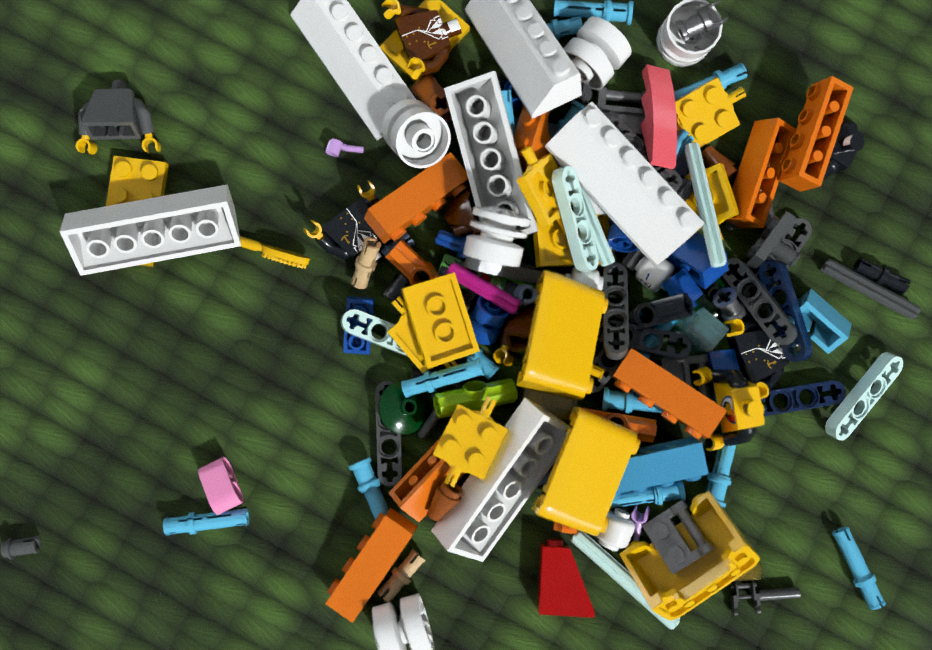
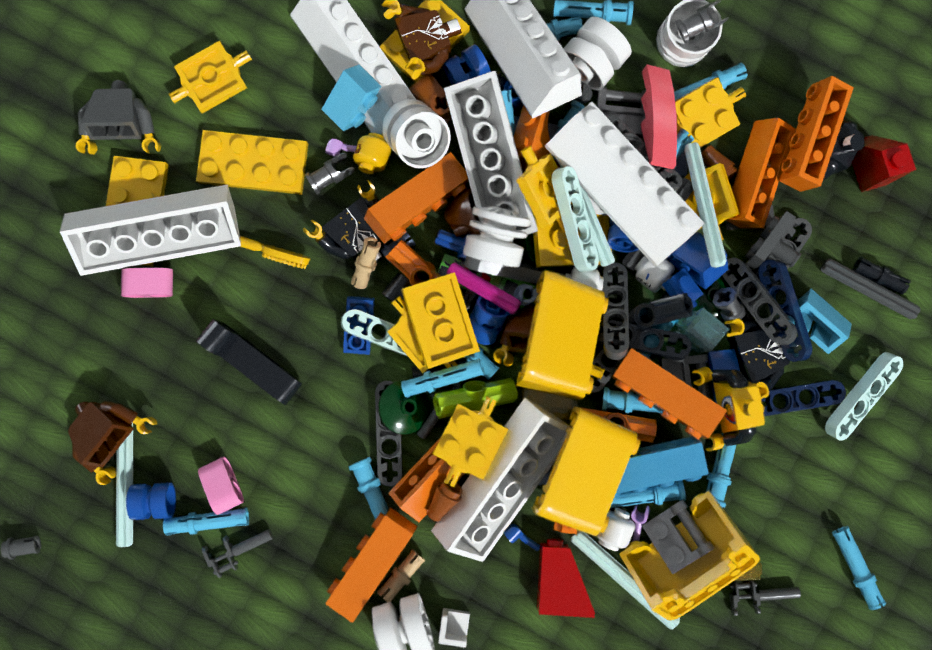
(99, 434): none -> reddish brown torso
(124, 480): none -> light aqua axle
(146, 282): none -> bright pink beam
(146, 501): none -> blue wheel
(210, 77): none -> yellow plate
(235, 550): none -> dark grey piece
(249, 360): none -> black beam
(252, 162): none -> yellow plate
(328, 174): none -> flat silver piece
(351, 97): none -> medium azure piece
(371, 153): none -> yellow head
(454, 627): none -> white panel
(473, 61): none -> blue wheel
(513, 533): none -> blue hand
(881, 162): none -> red slope

